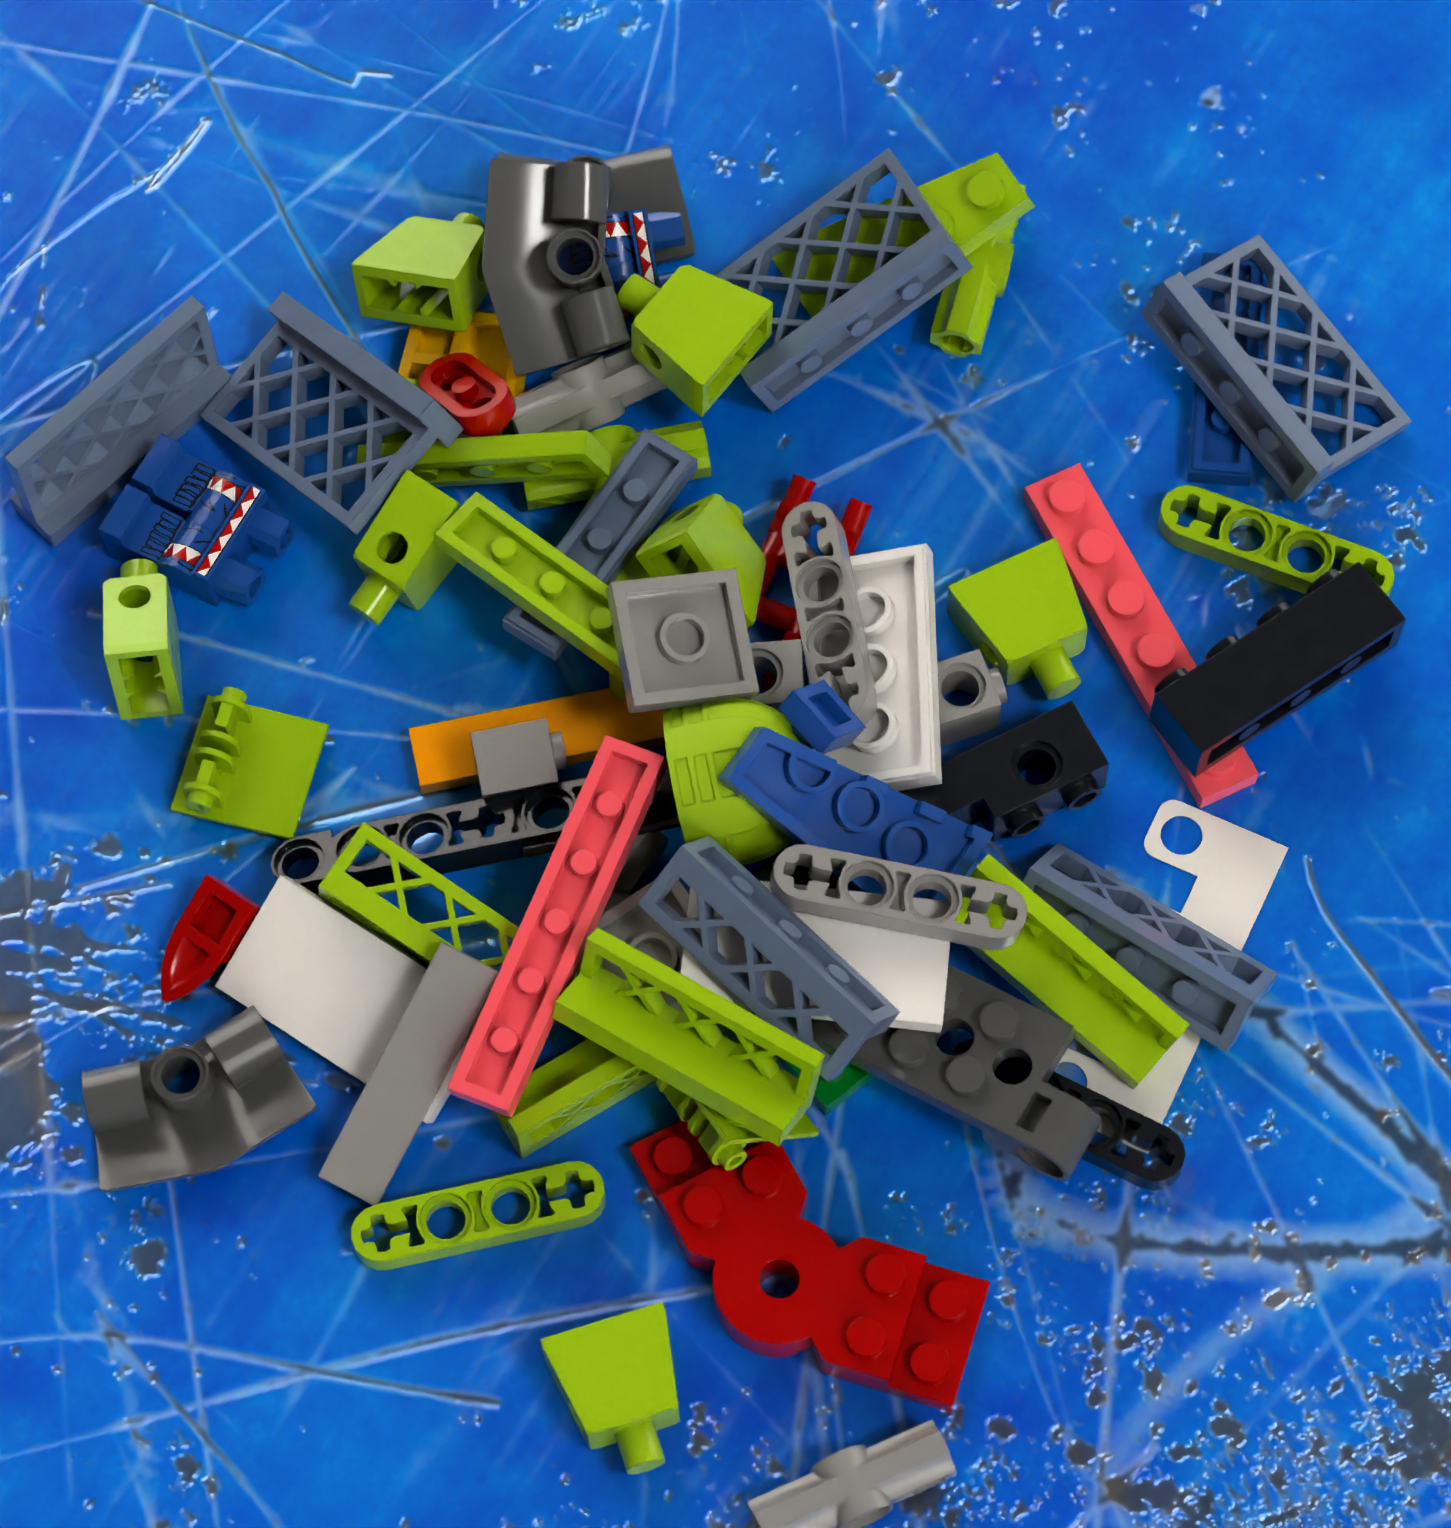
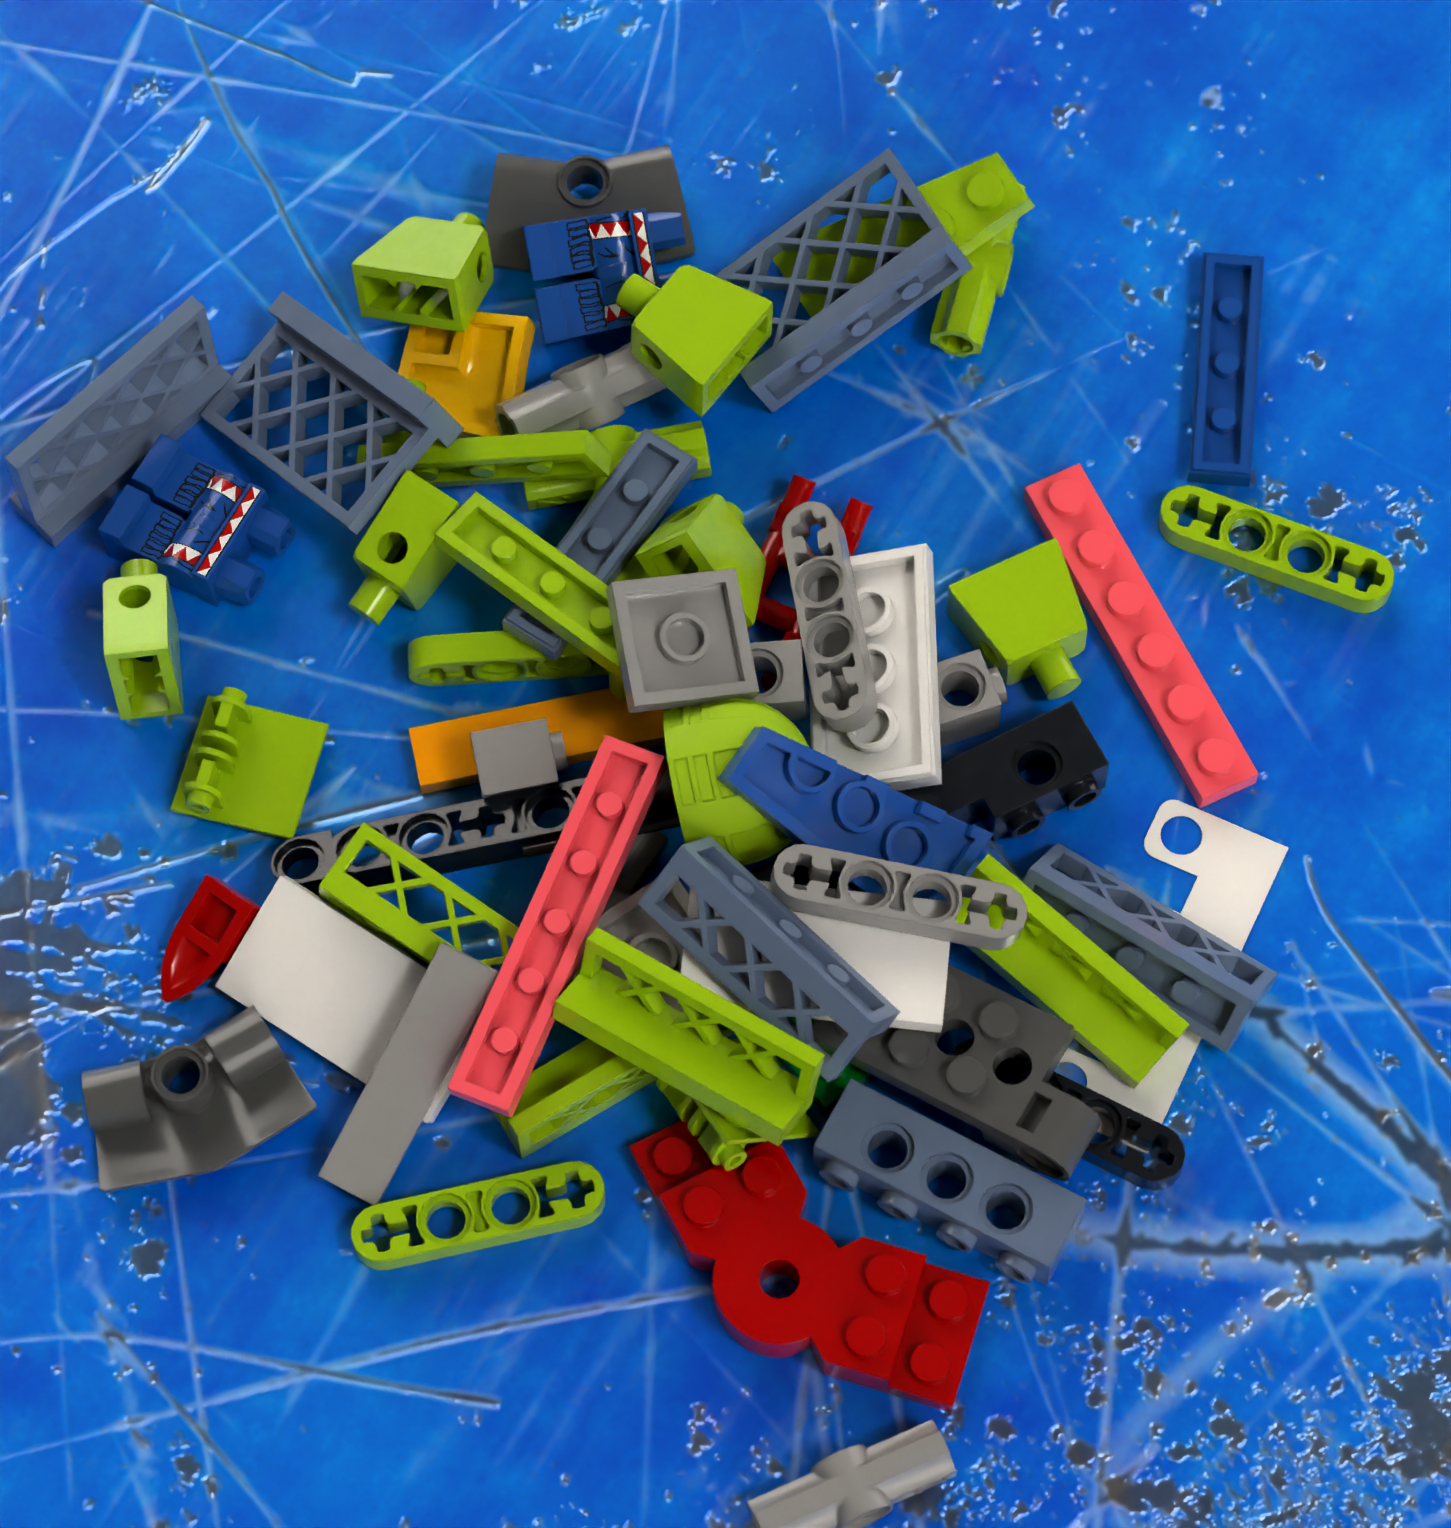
(469, 393): red plate -> none
(490, 659): none -> lime beam
(528, 223): dark grey panel -> none
(619, 1382): lime torso -> none
(821, 717): blue plate -> none
(871, 1120): none -> sand blue brick
(1243, 384): sand blue fence -> none
(1275, 668): black brick -> none

